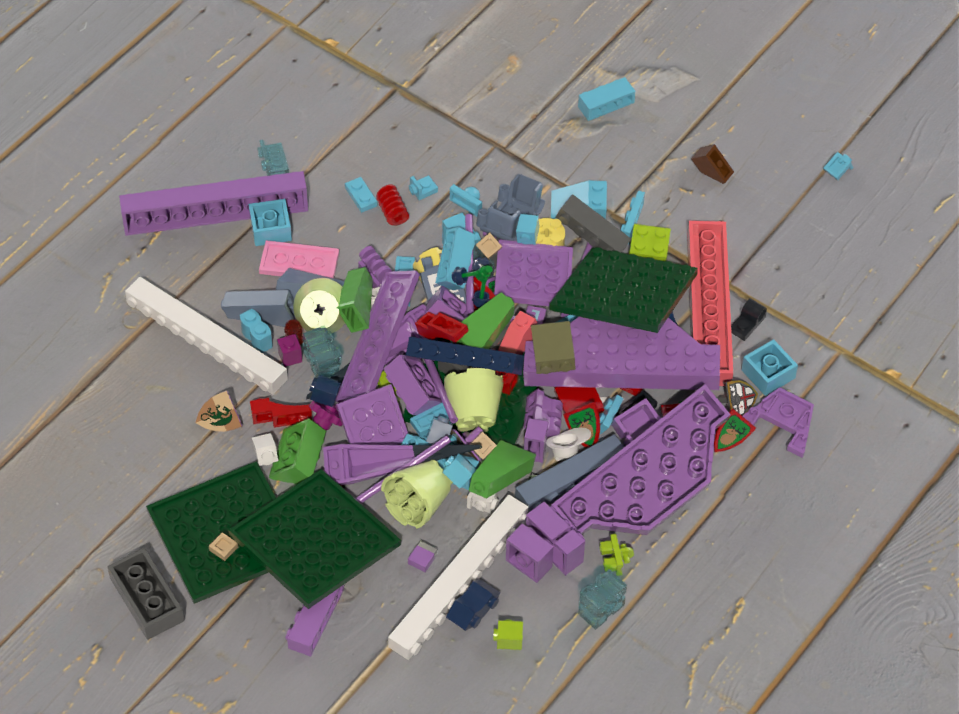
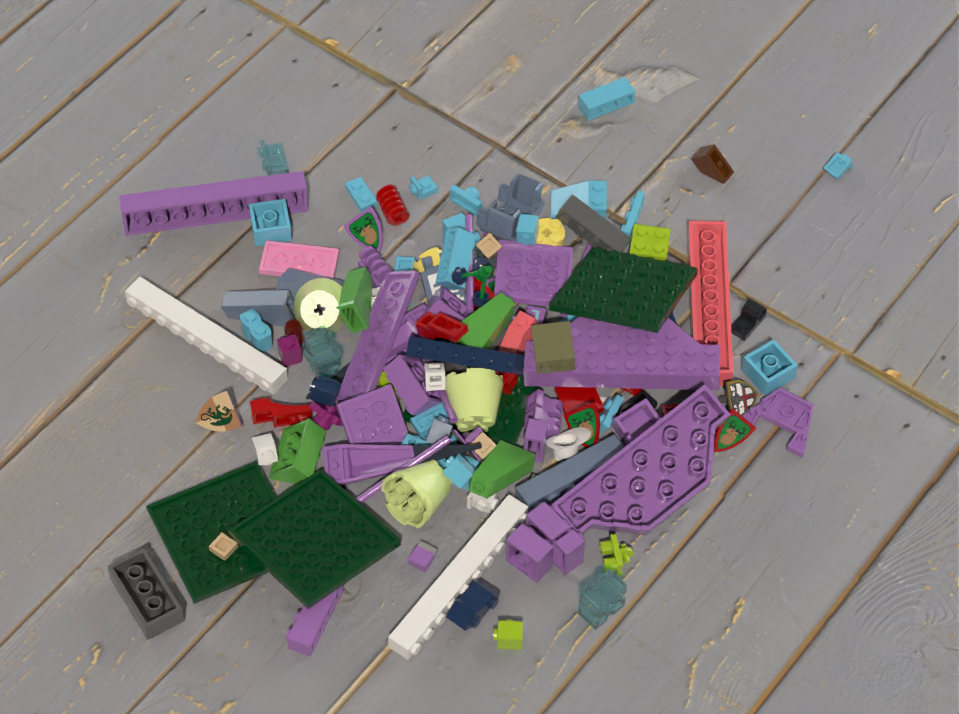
(366, 229): none -> shield
(434, 376): none -> white brick

